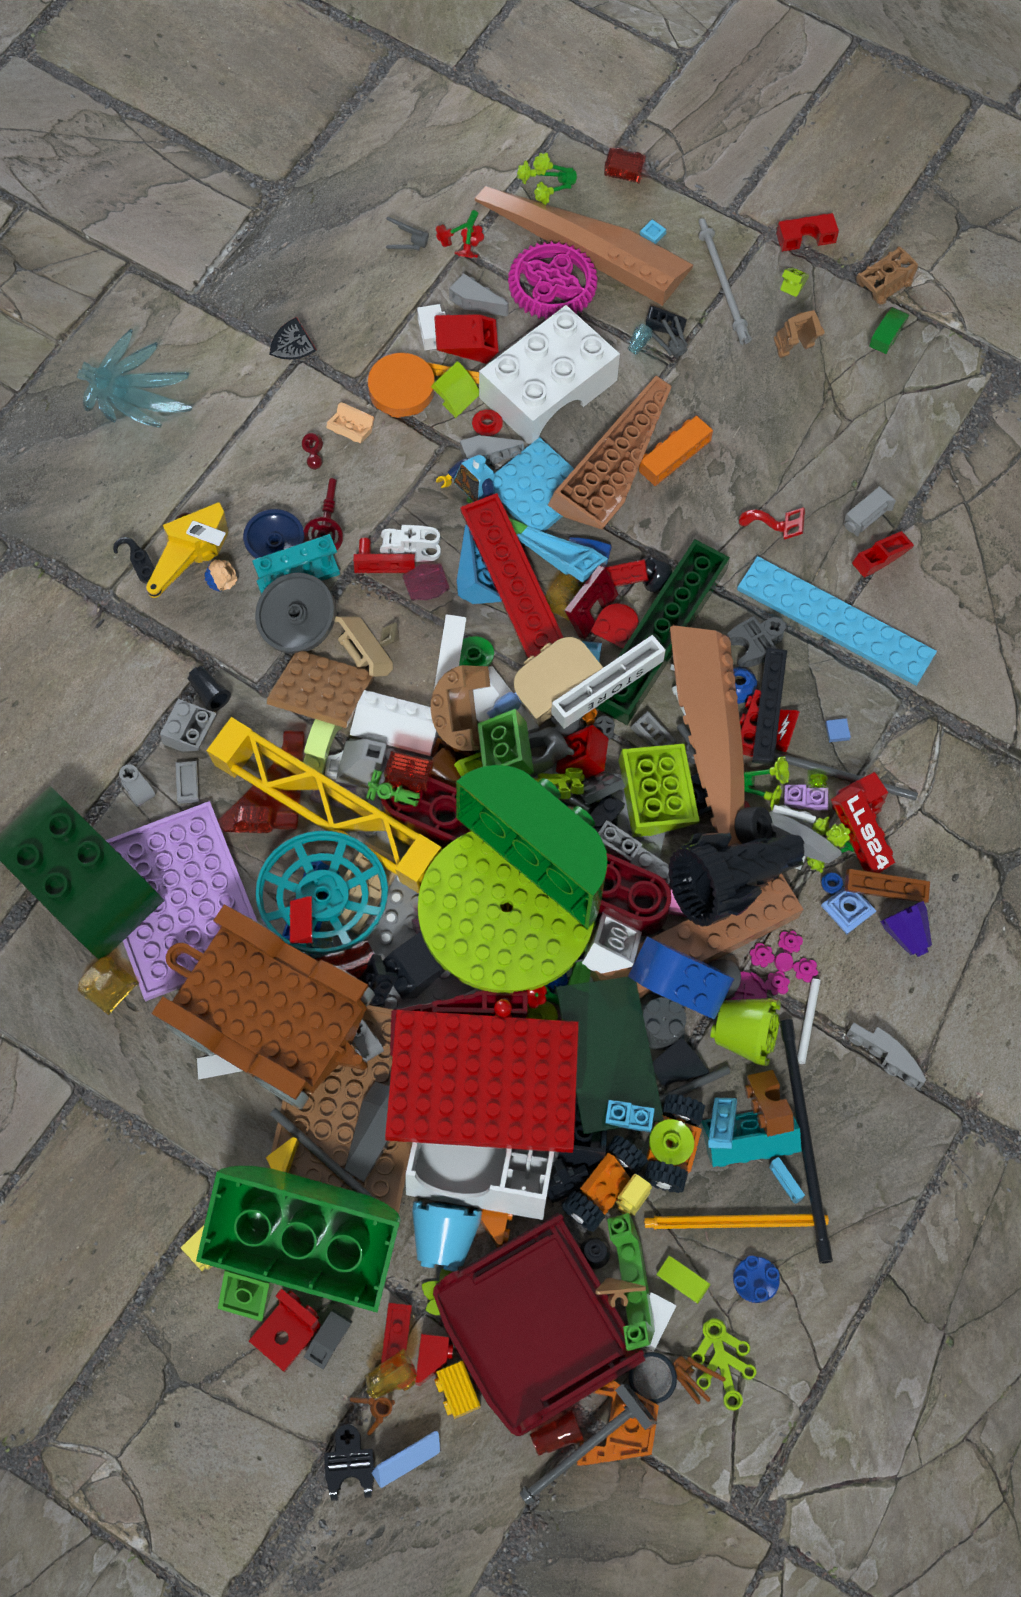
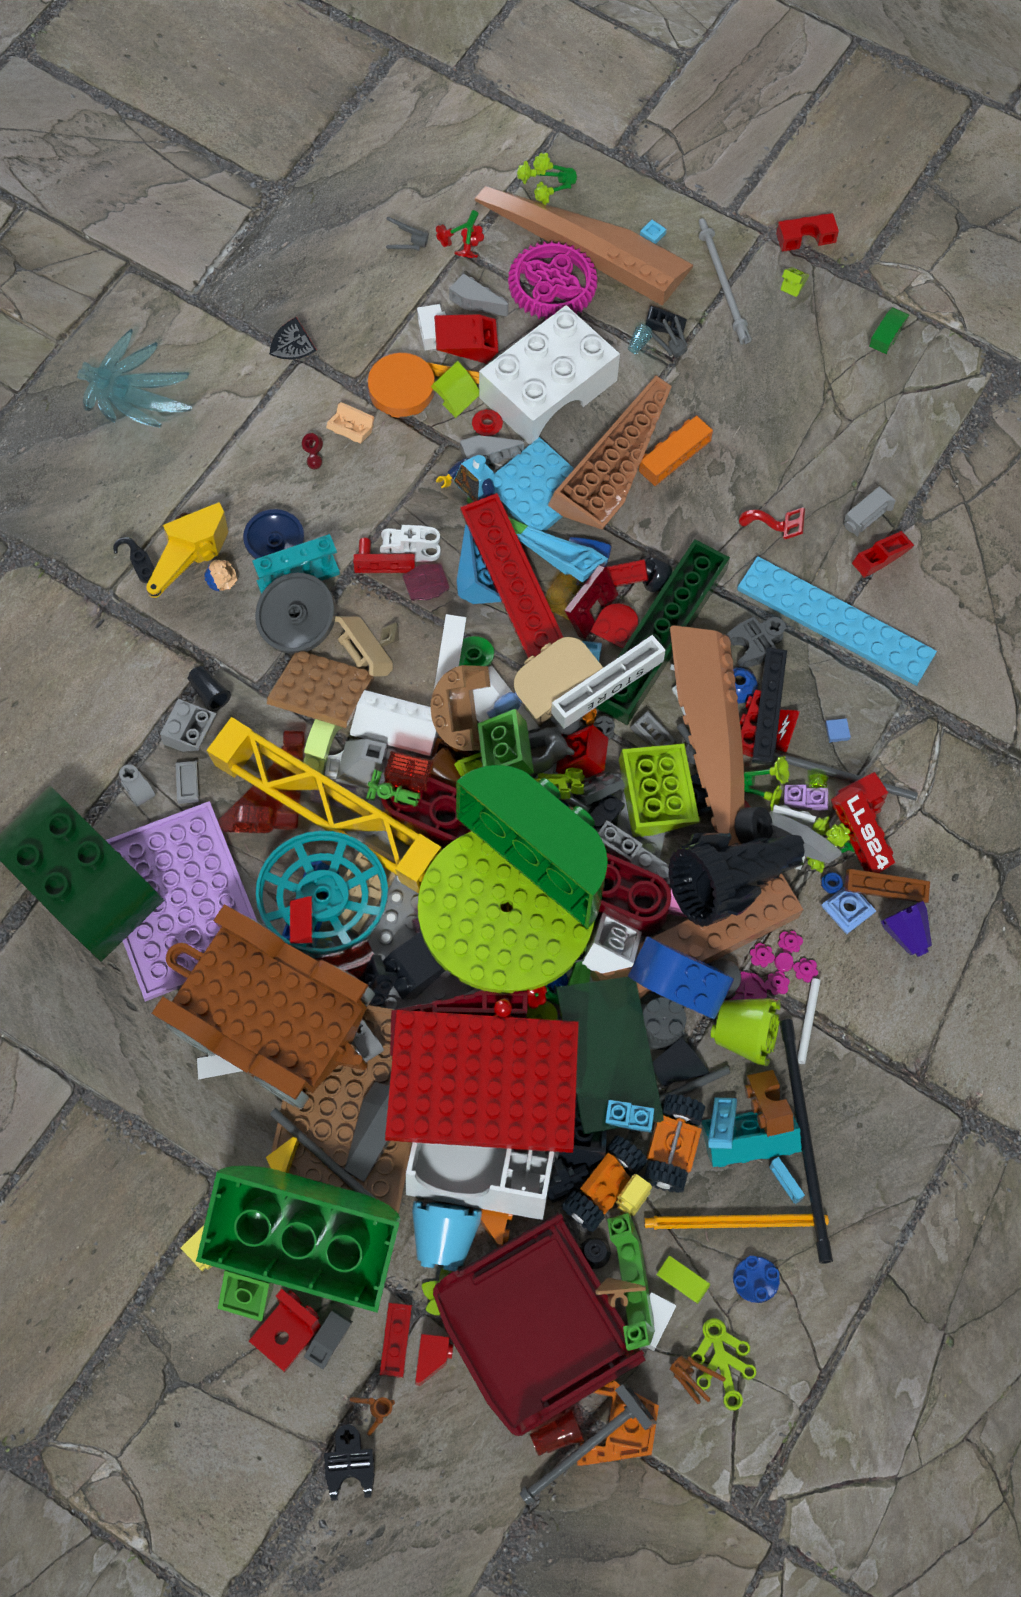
(106, 984): clear yellow slope -> none
(205, 533): white sticker -> none
(324, 528): dark red dish -> none
(393, 1374): clear yellow slope -> none
(407, 1459): light blue slope -> none
(457, 1389): yellow brick -> none
(625, 165): clear red brick -> none
(654, 1378): clear wheel -> none
(679, 1135): lime dish -> none
(802, 326): medium nougat piece -> none
(893, 281): medium nougat piece -> none
(896, 1058): light grey slope -> none

